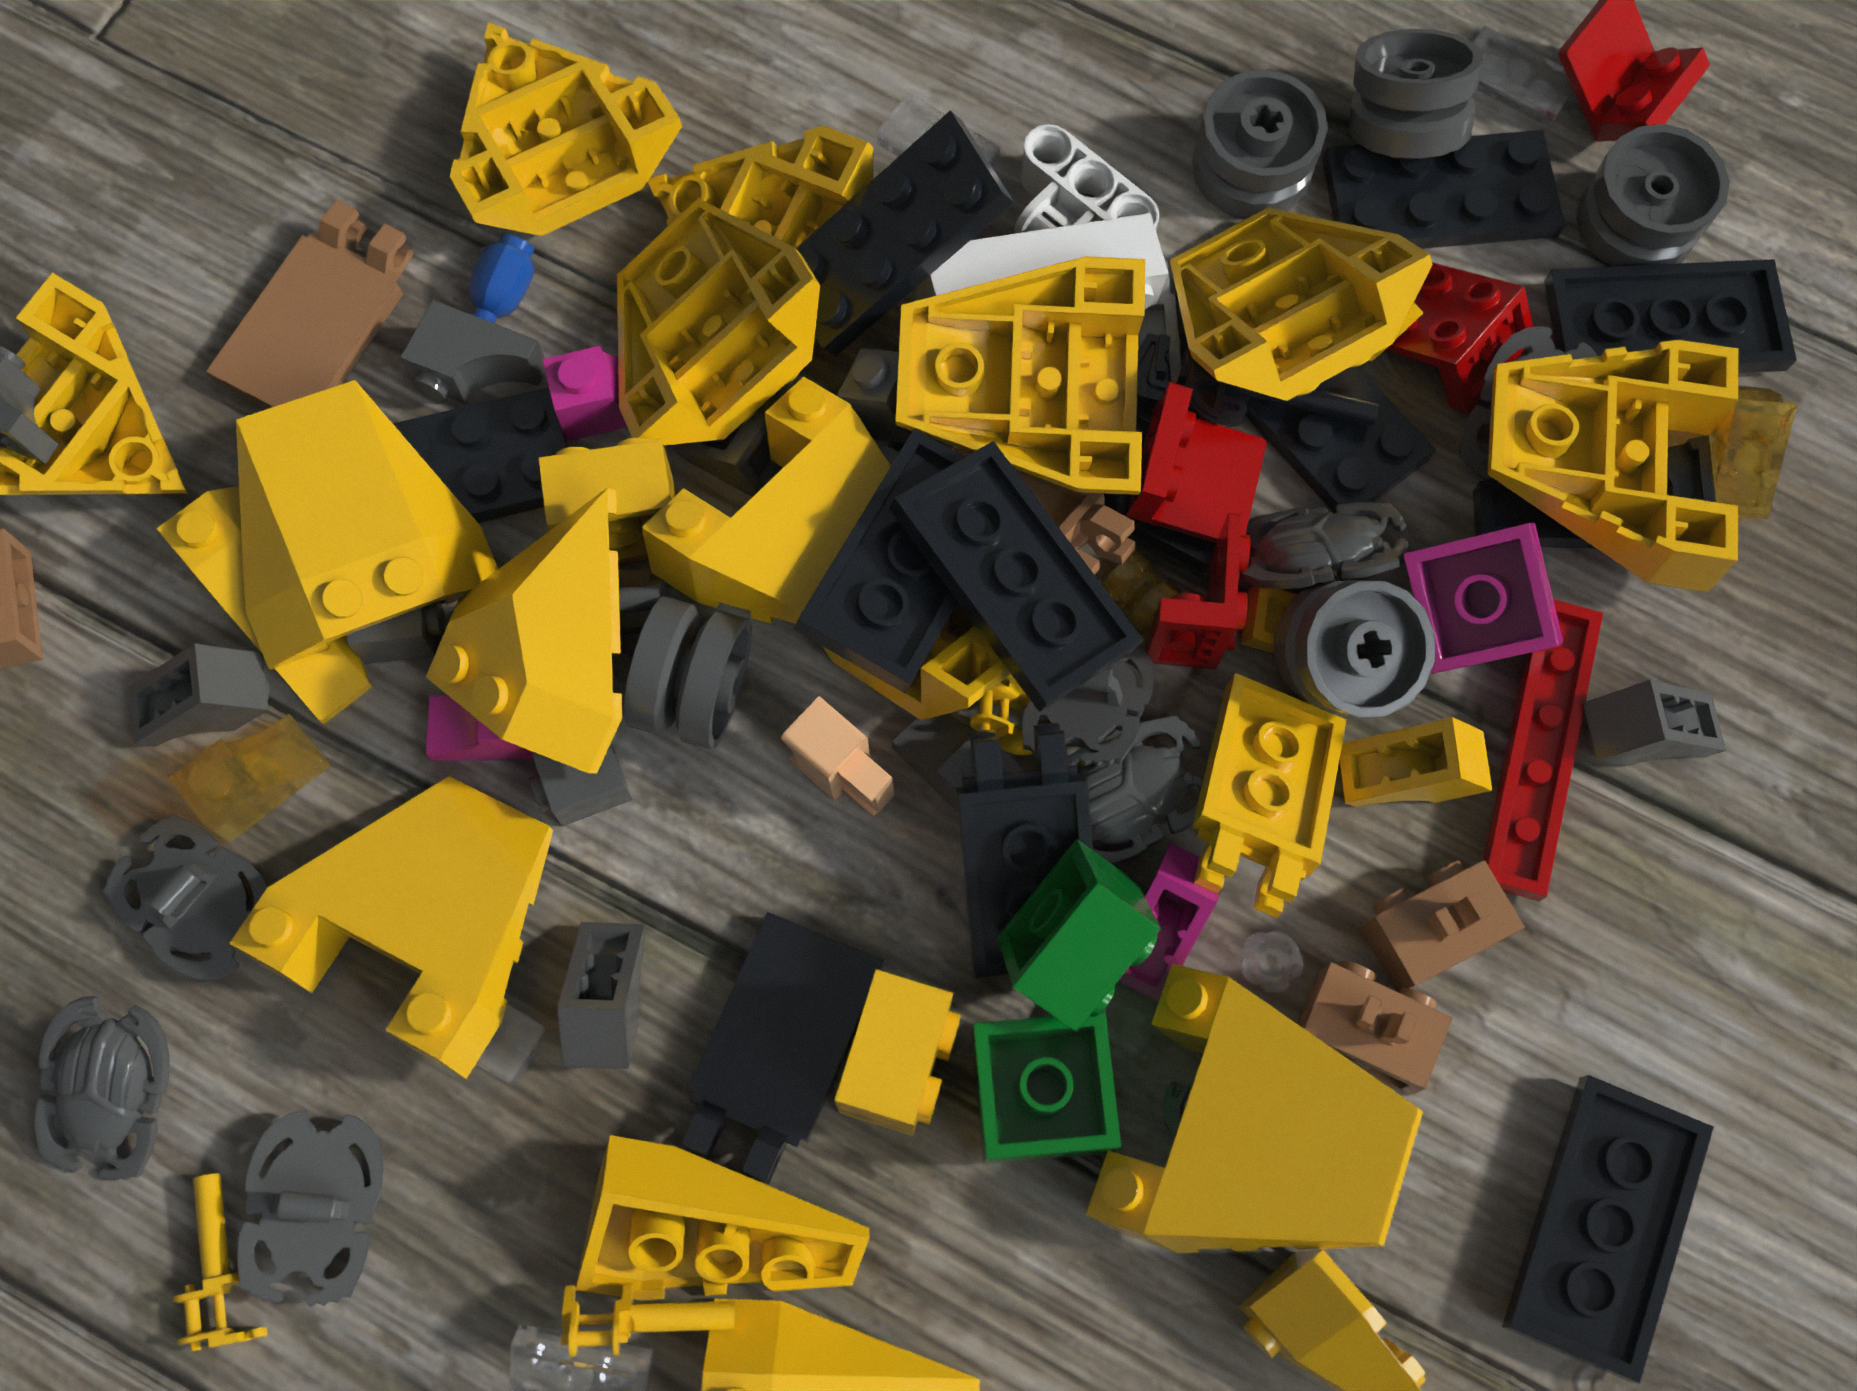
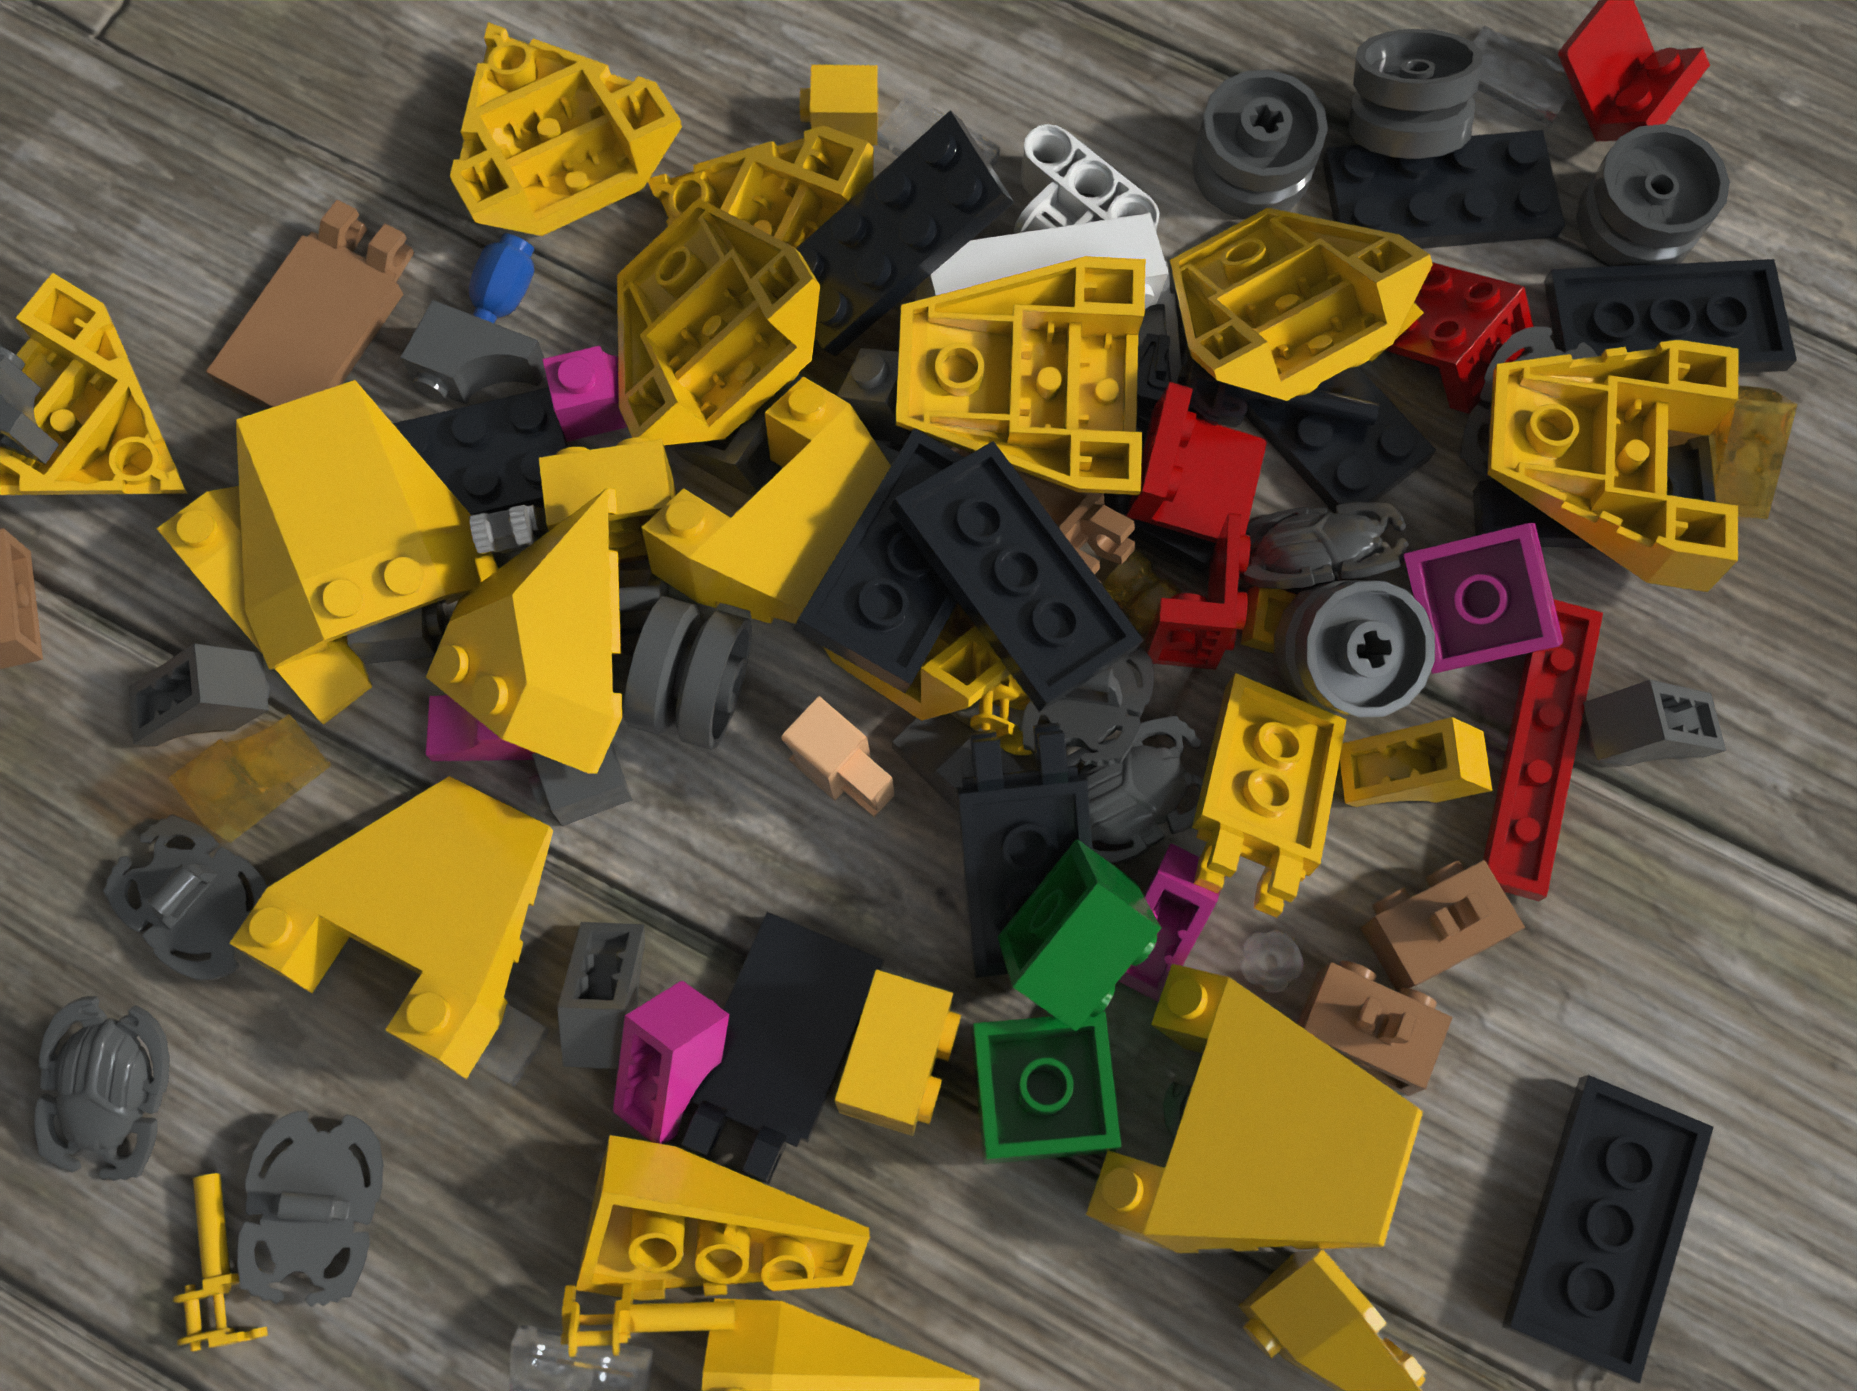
(508, 529): none -> light grey hinge
(665, 1057): none -> dark pink arch
(843, 100): none -> yellow brick

